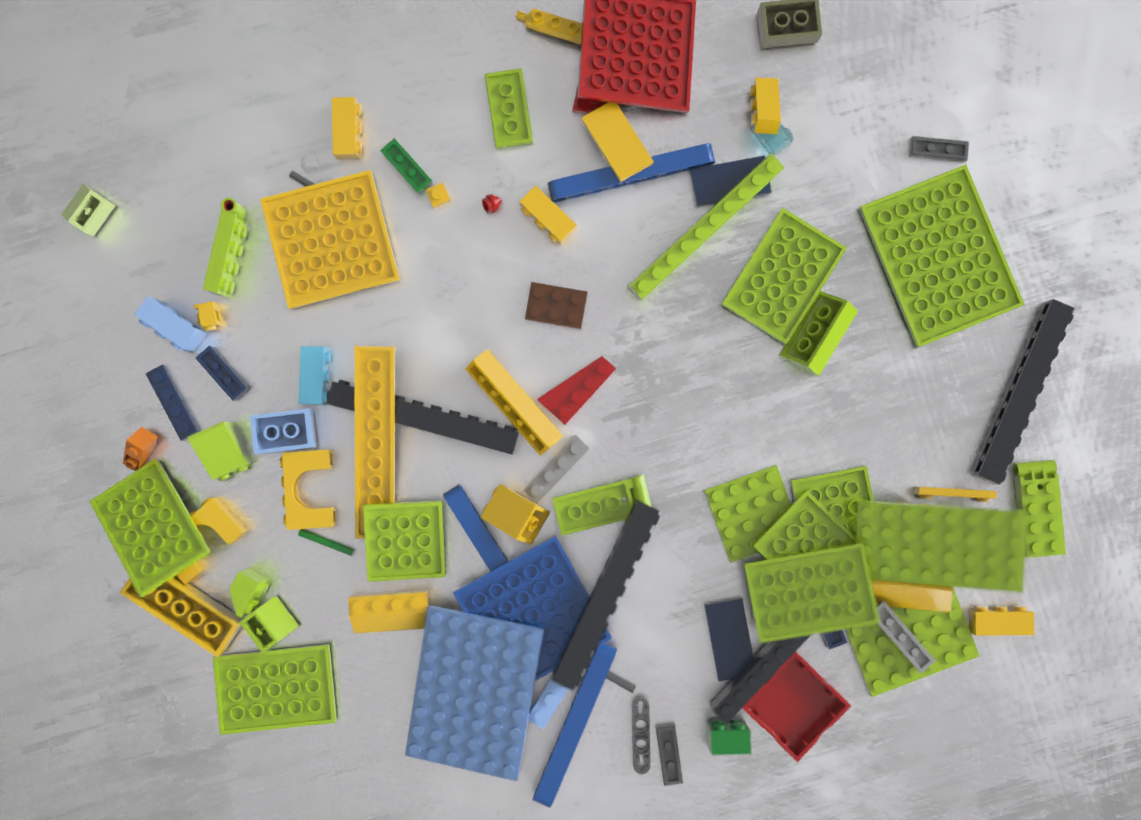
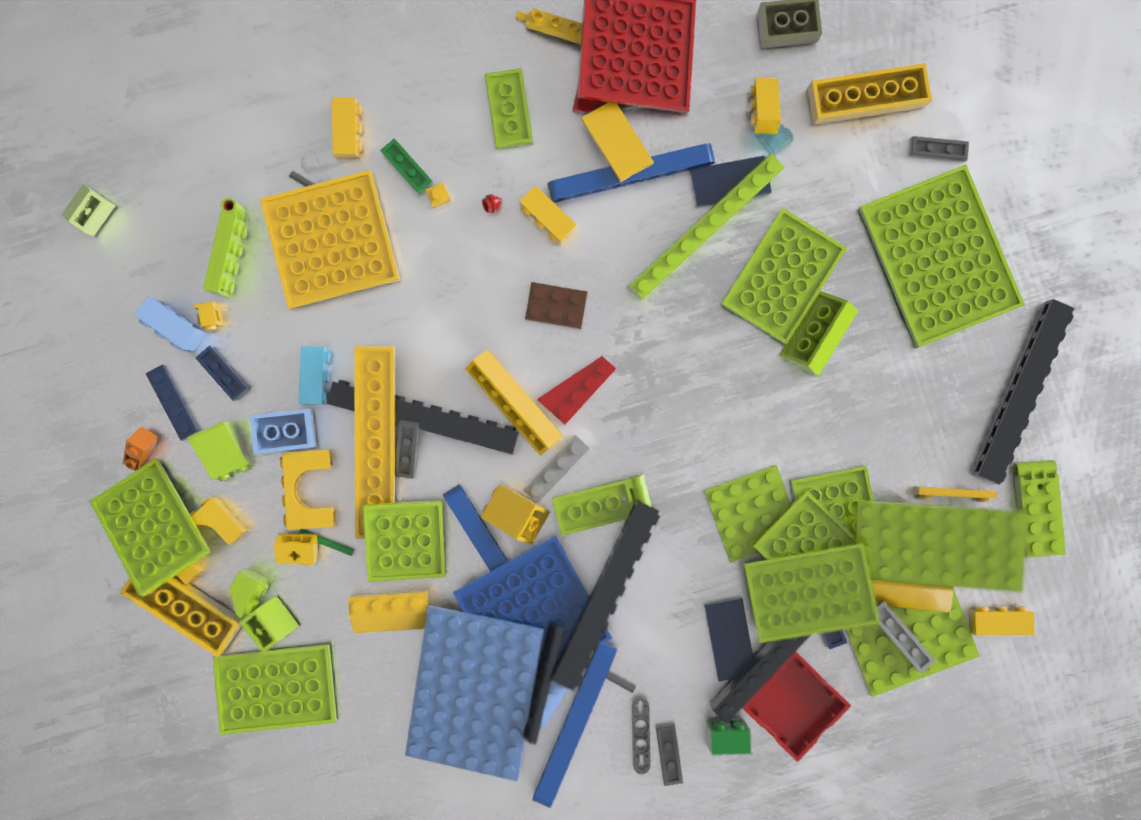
(296, 549): none -> yellow brick
(406, 449): none -> dark grey tile
(543, 682): none -> black tile
(869, 93): none -> yellow brick

